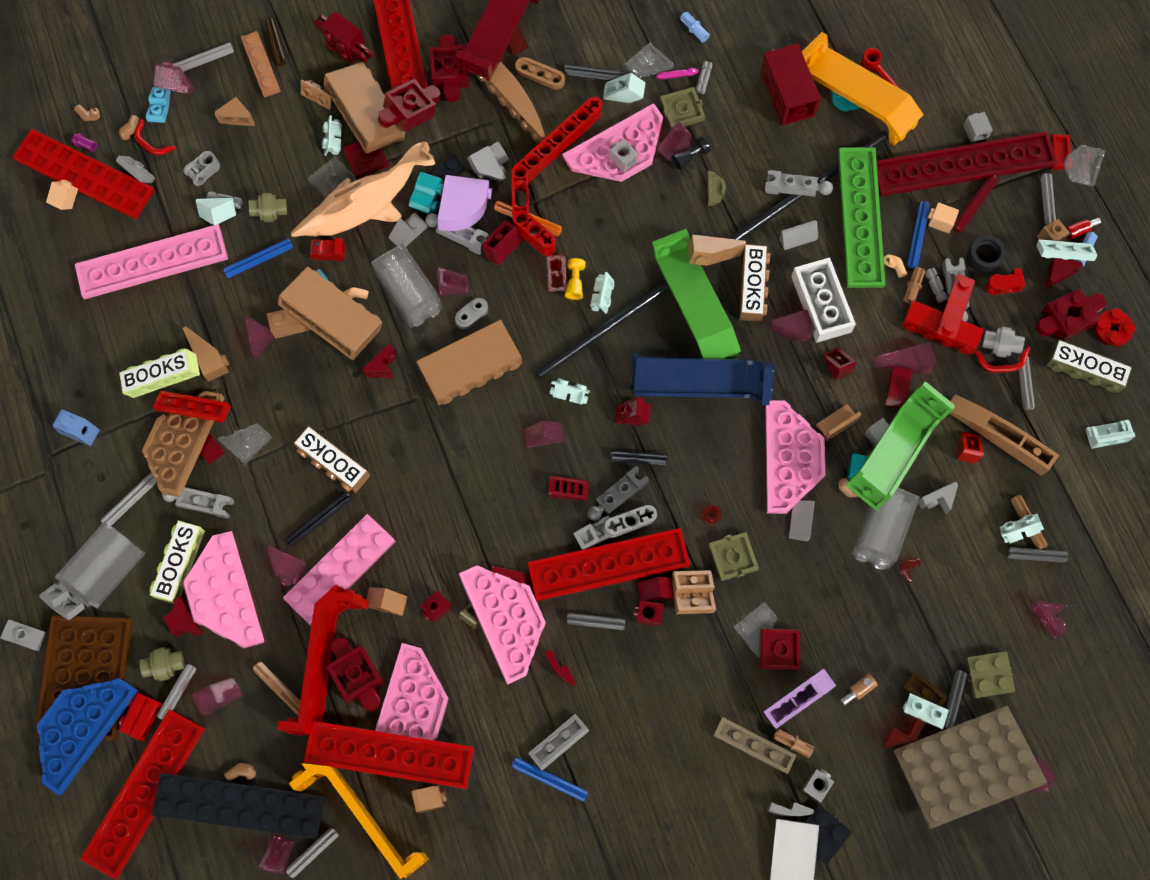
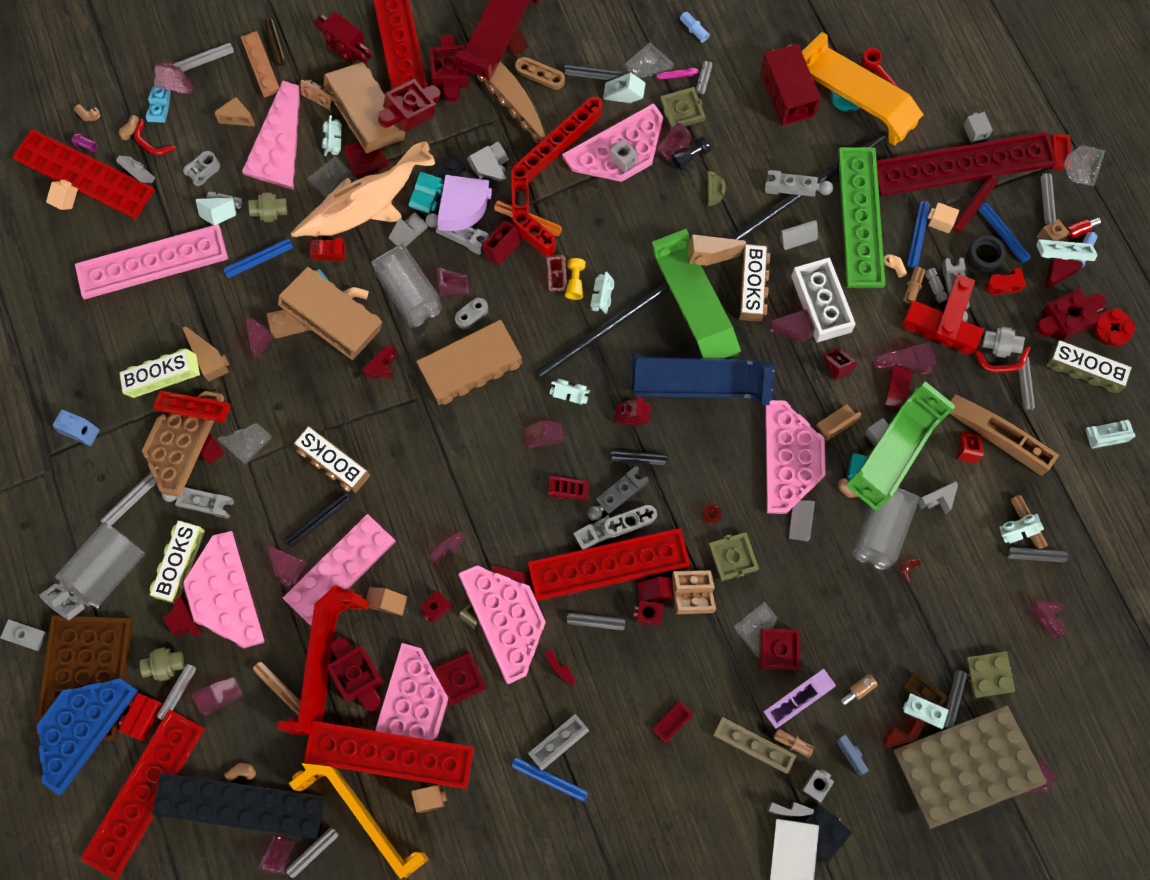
(275, 147): none -> bright pink wing
(451, 544): none -> clear pink slope
(460, 678): none -> dark red tile
(672, 722): none -> dark red tile
(853, 755): none -> sand blue plate
(1004, 232): none -> blue axle

